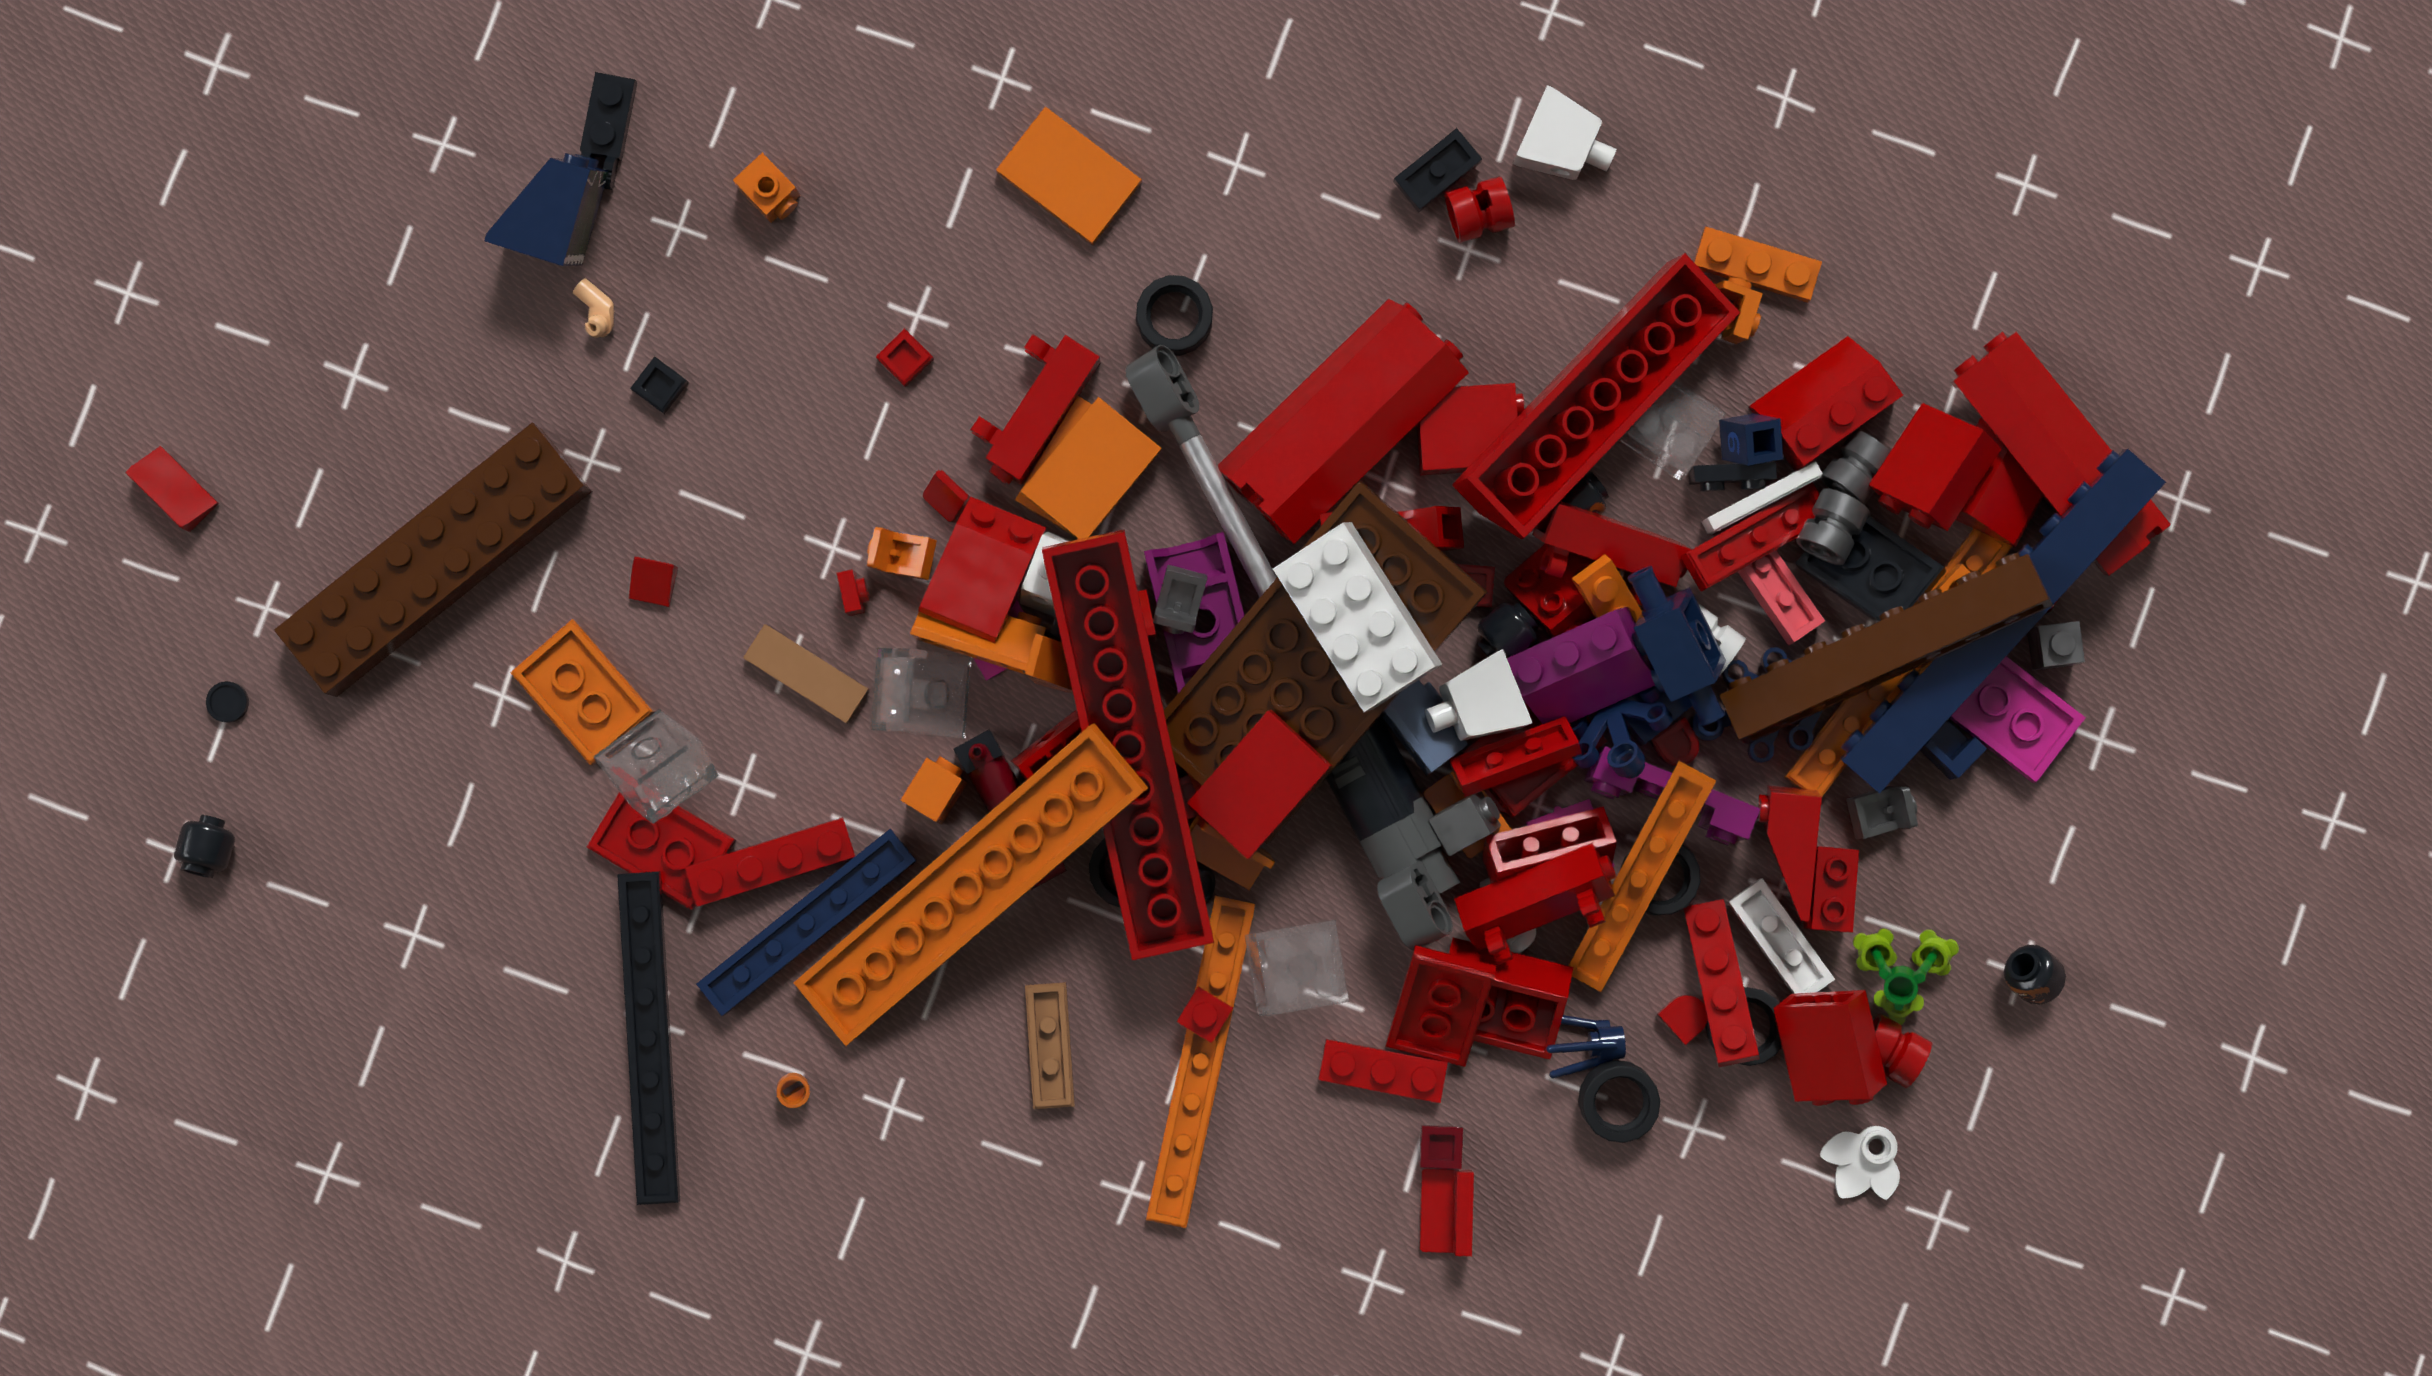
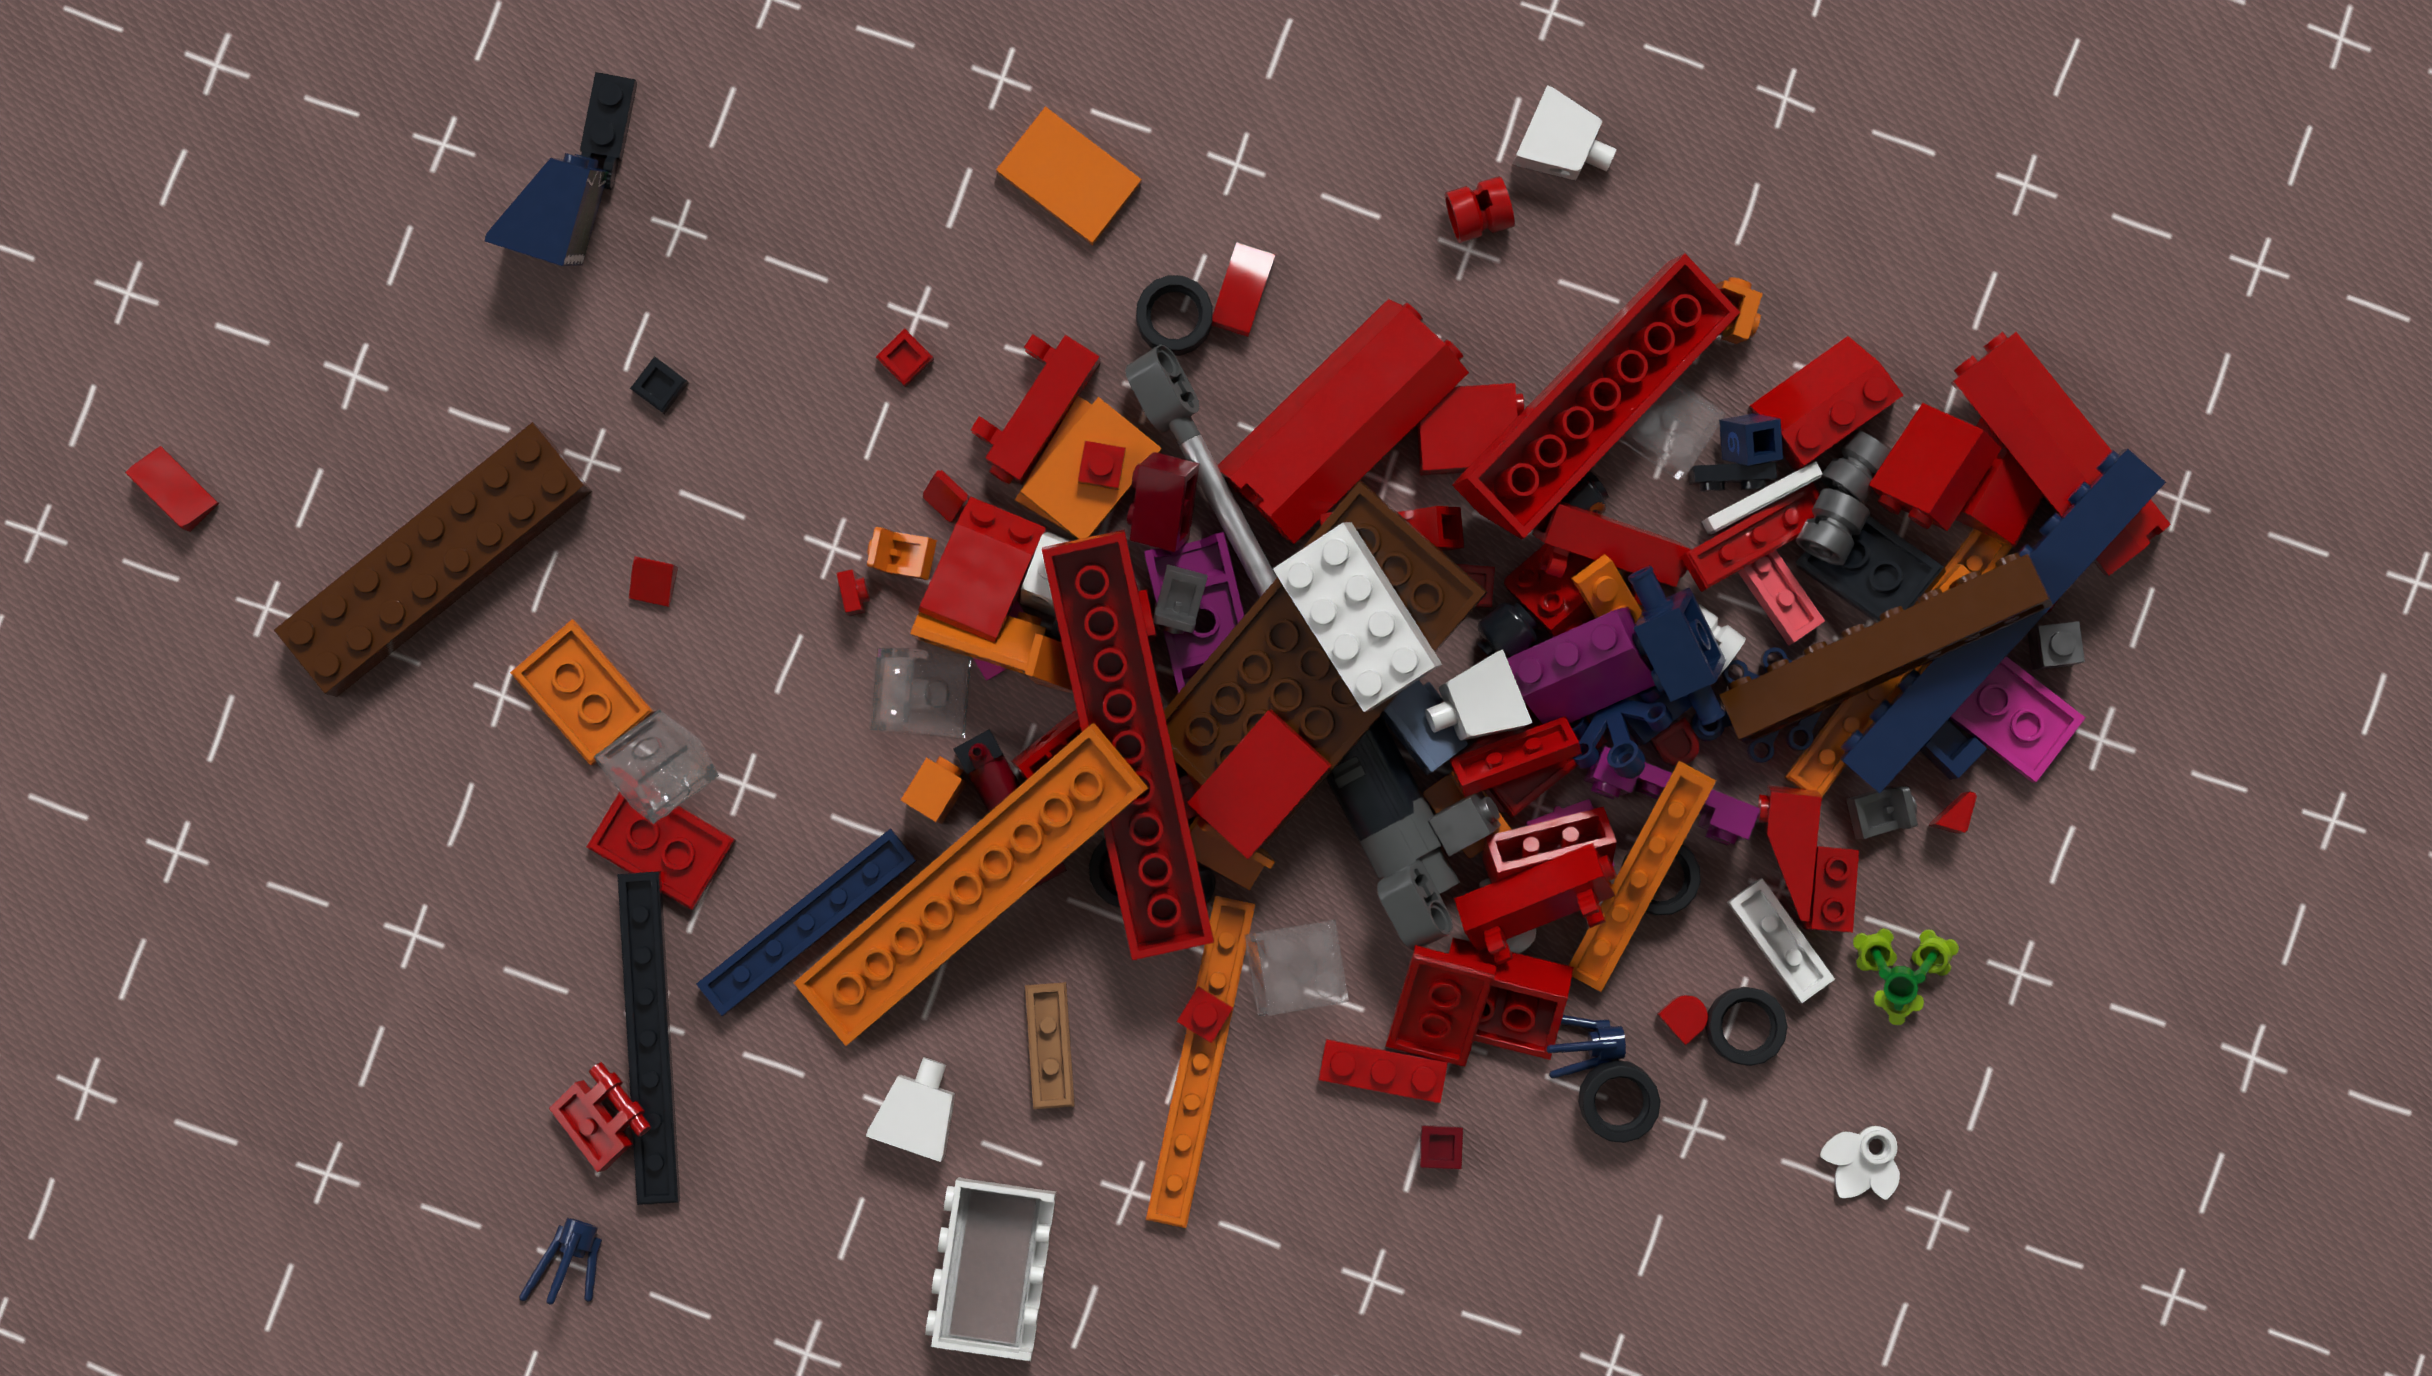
(204, 846): black head -> none
(227, 701): black piece -> none
(575, 1239): none -> dark blue plant
(591, 1125): none -> red plate
(600, 309): light nougat arm -> none
(767, 188): orange brick -> none
(769, 861): red plate -> none
(796, 1097): orange hinge -> none
(806, 673): medium nougat tile -> none
(916, 1113): none -> white torso
(991, 1269): none -> clear window
(1101, 465): none -> red plate
(1163, 501): none -> dark red brick
(1242, 289): none -> red slope
(1437, 170): black plate -> none
(1447, 1211): red panel -> none
(1721, 983): red plate -> none
(1757, 263): orange plate -> none
(1830, 1047): red brick -> none
(1901, 1054): red wheel -> none
(1957, 814): none -> red slope
(2034, 974): black head -> none

